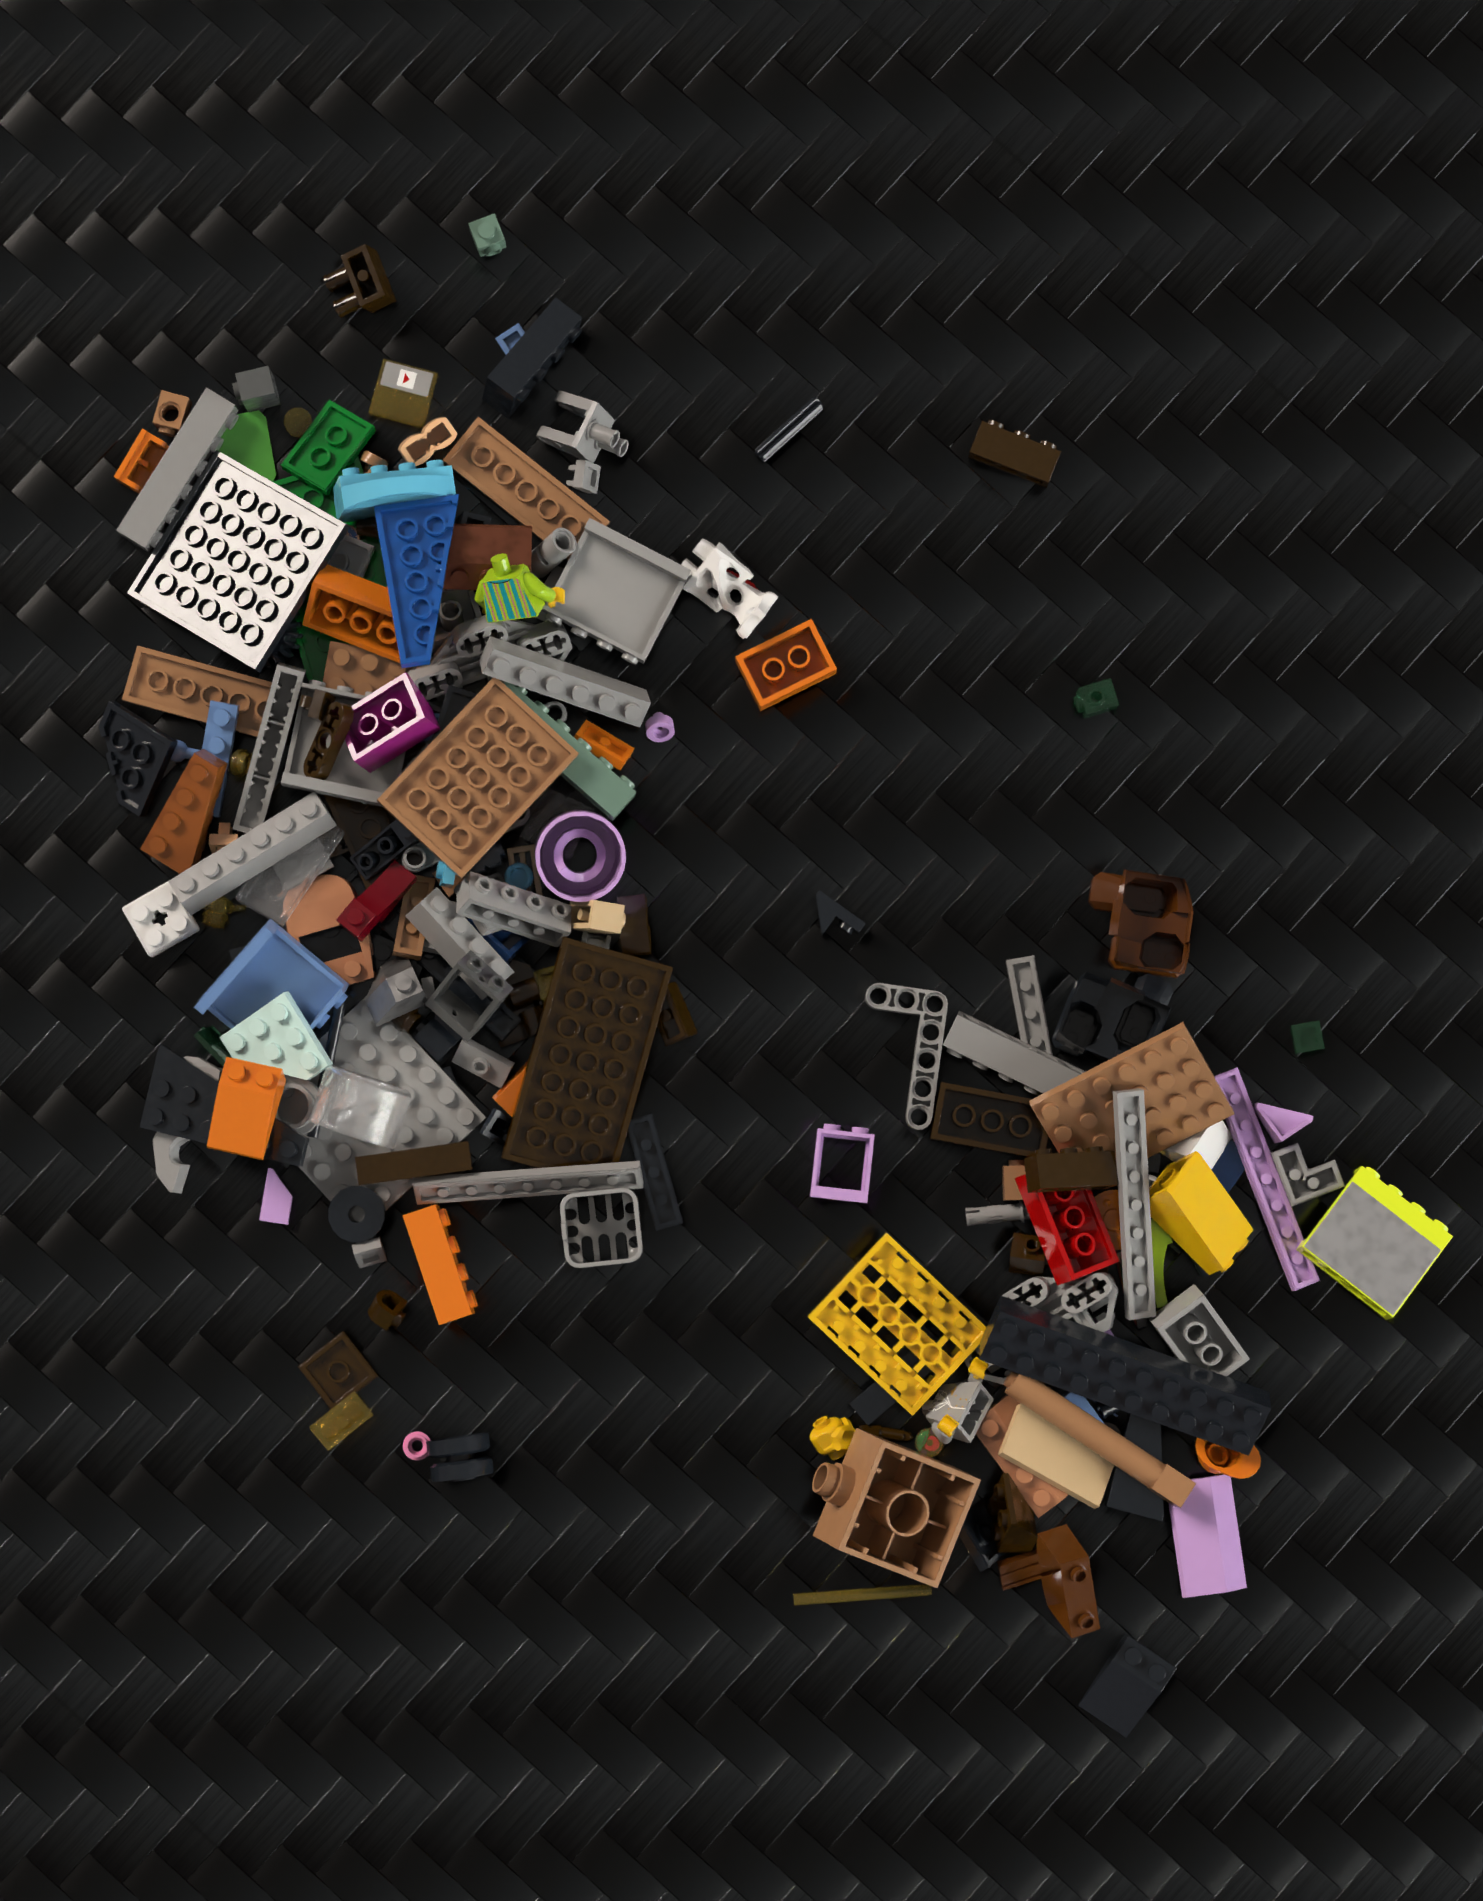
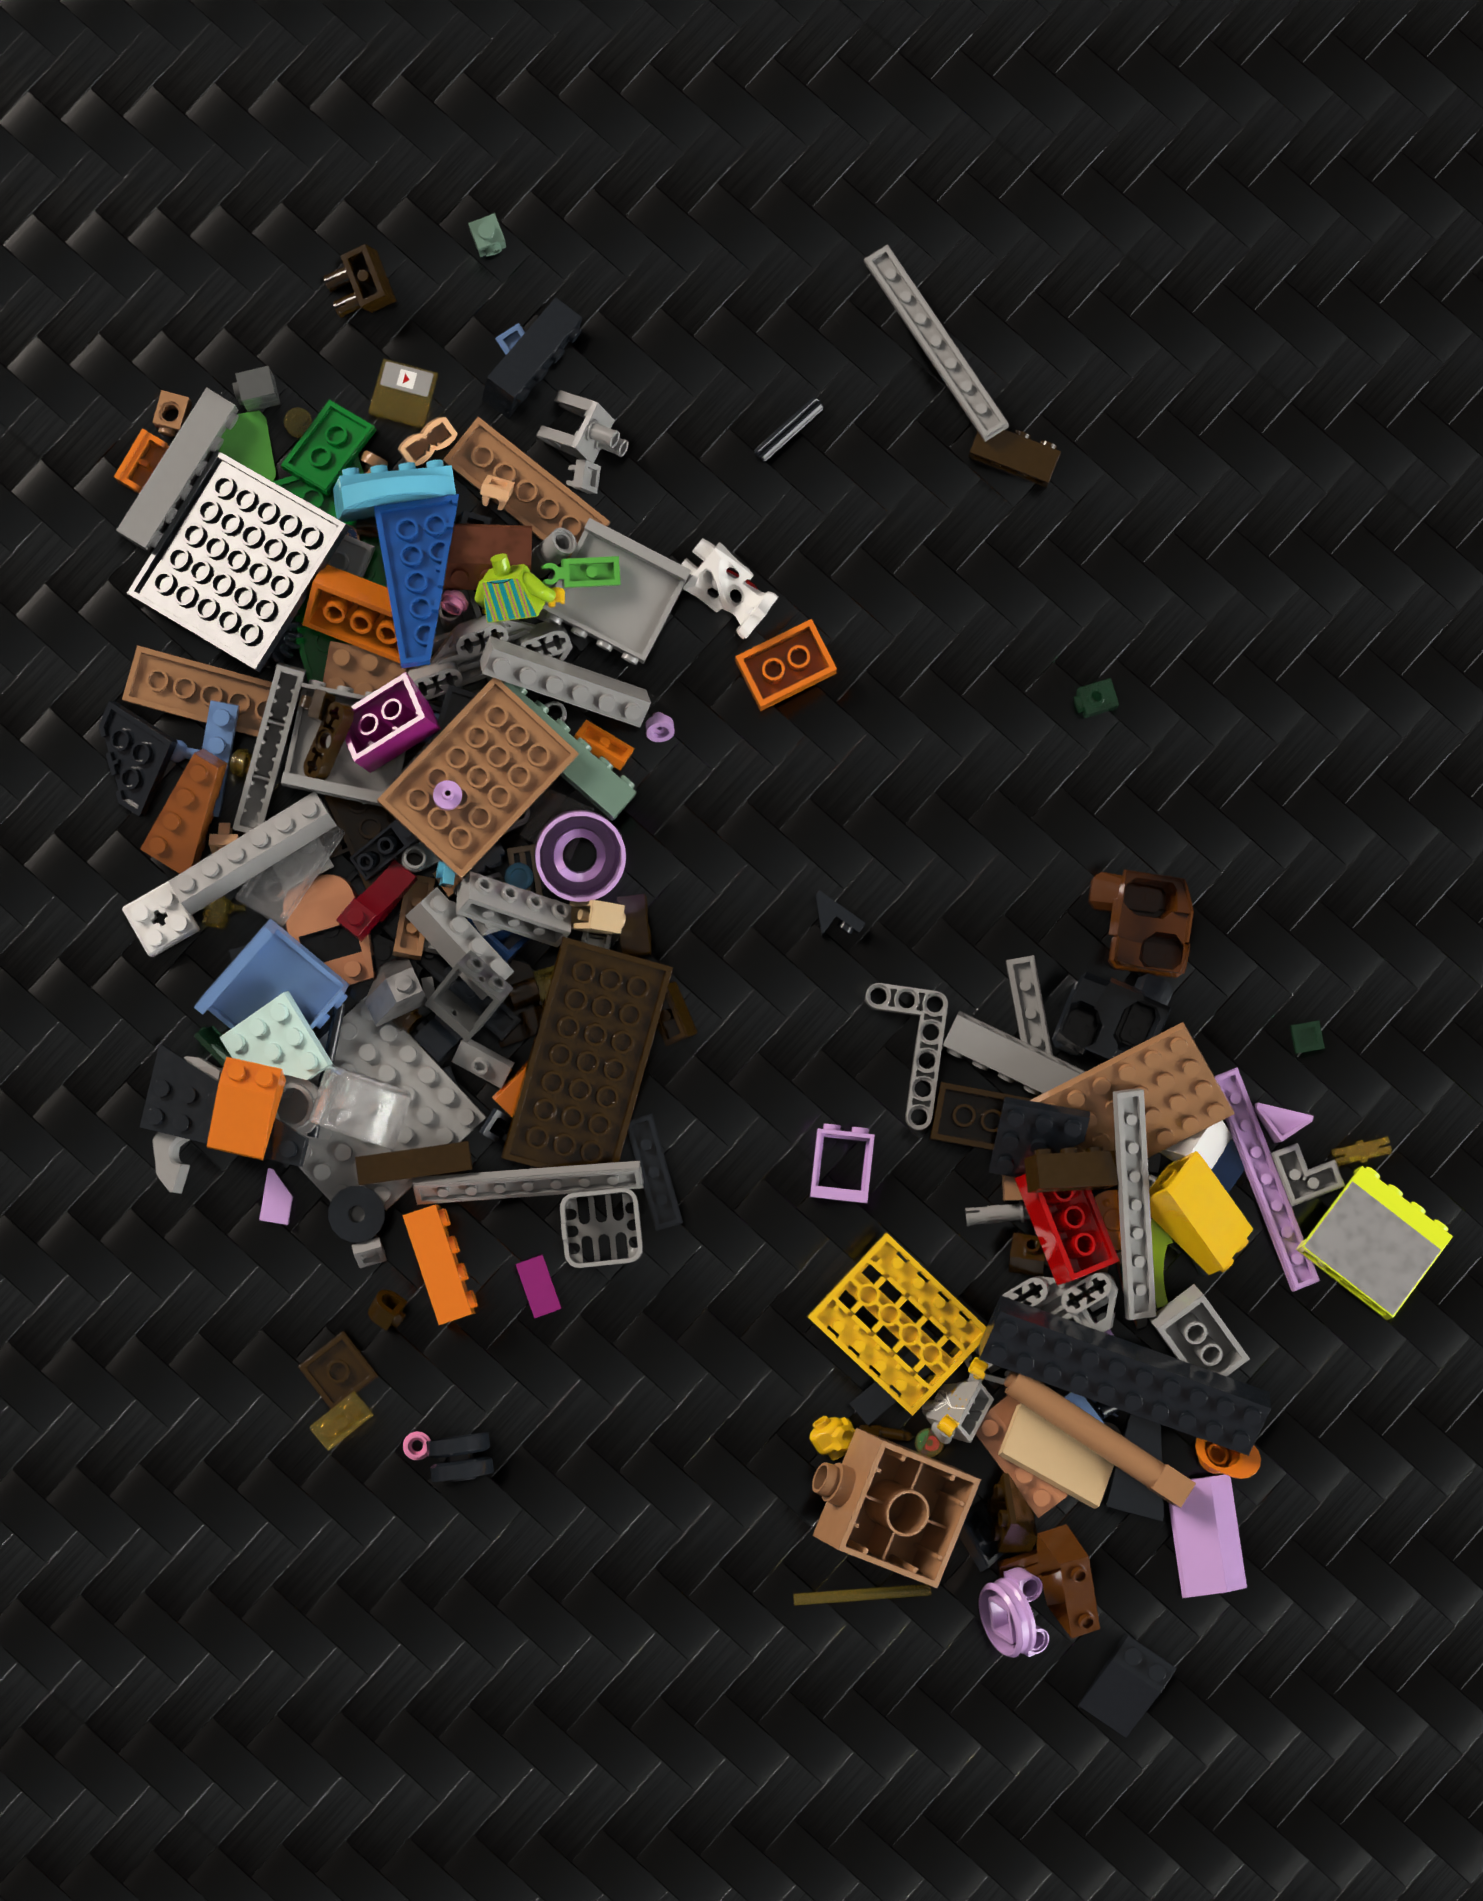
(447, 802): none -> lavender tile
(454, 602): none -> bright pink plate
(496, 488): none -> light nougat tile
(538, 1286): none -> magenta tile
(585, 572): none -> bright green plate
(936, 343): none -> light grey tile
(1011, 1597): none -> lavender piece
(1031, 1127): none -> black plate
(1362, 1151): none -> clear yellow pin

